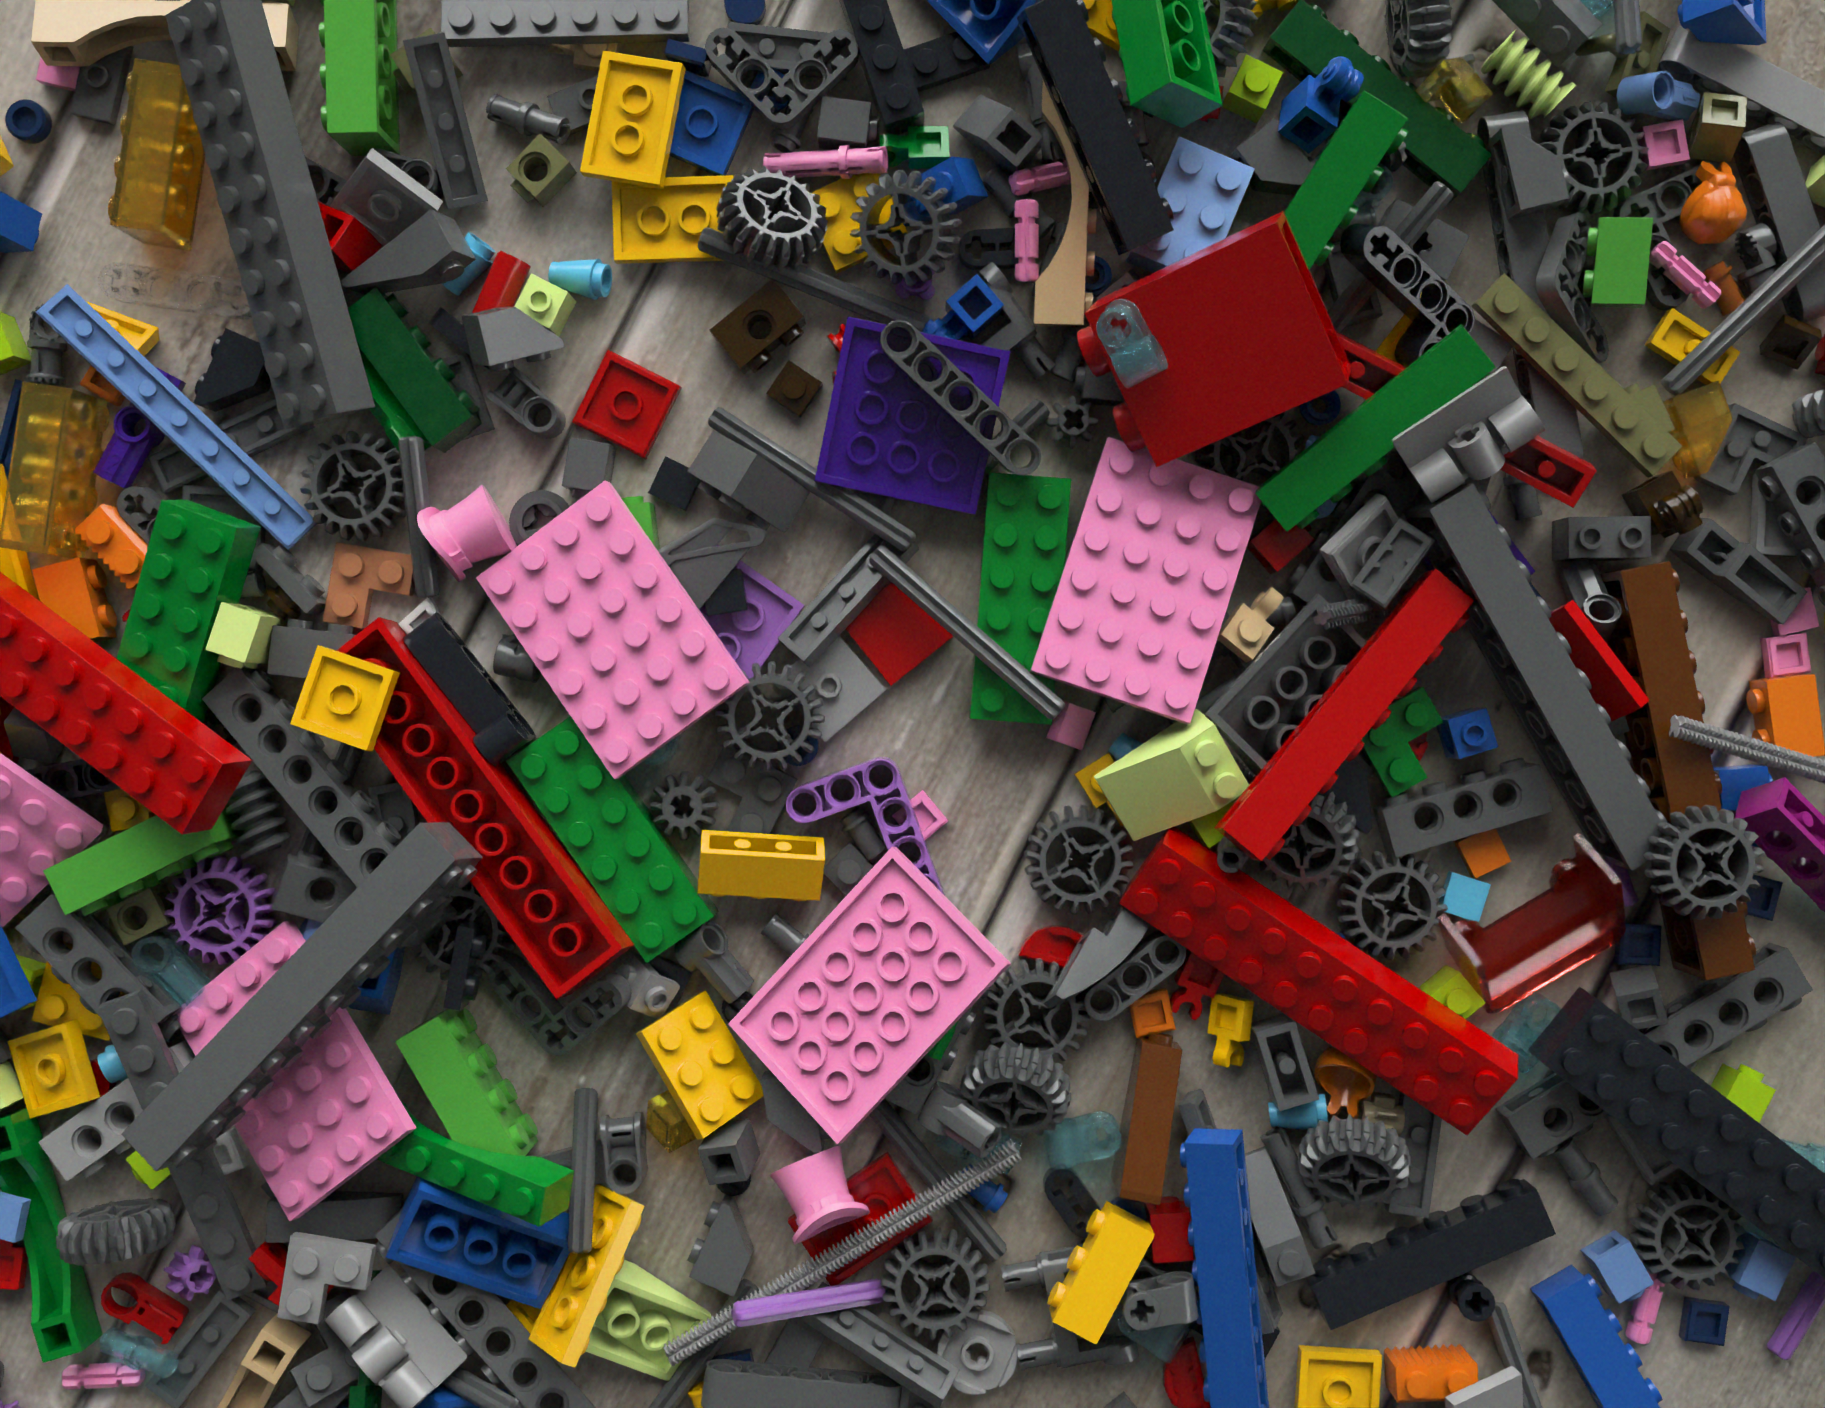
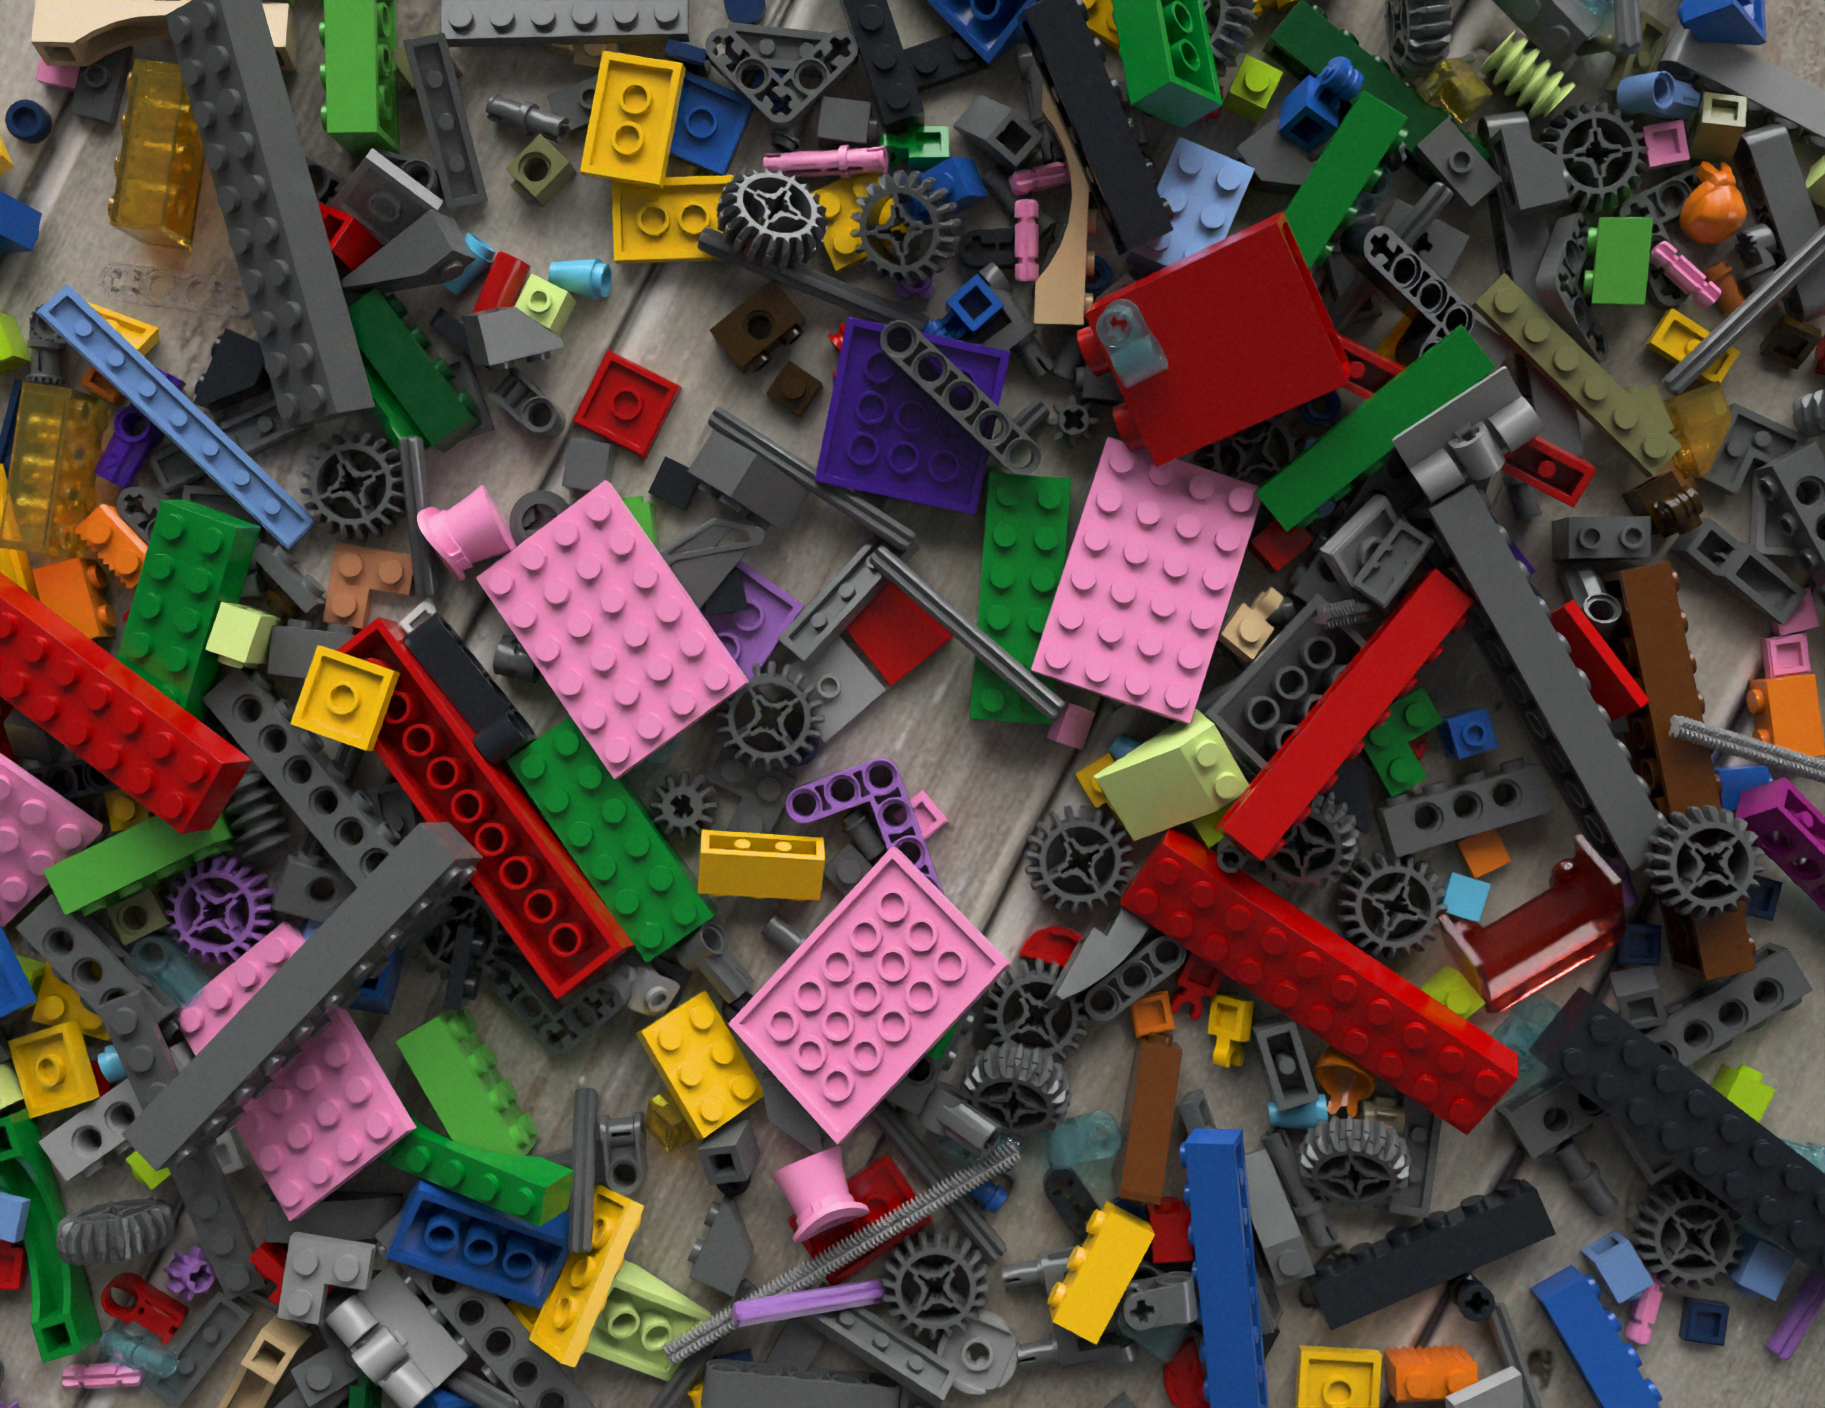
(1457, 164): none -> dark grey plate

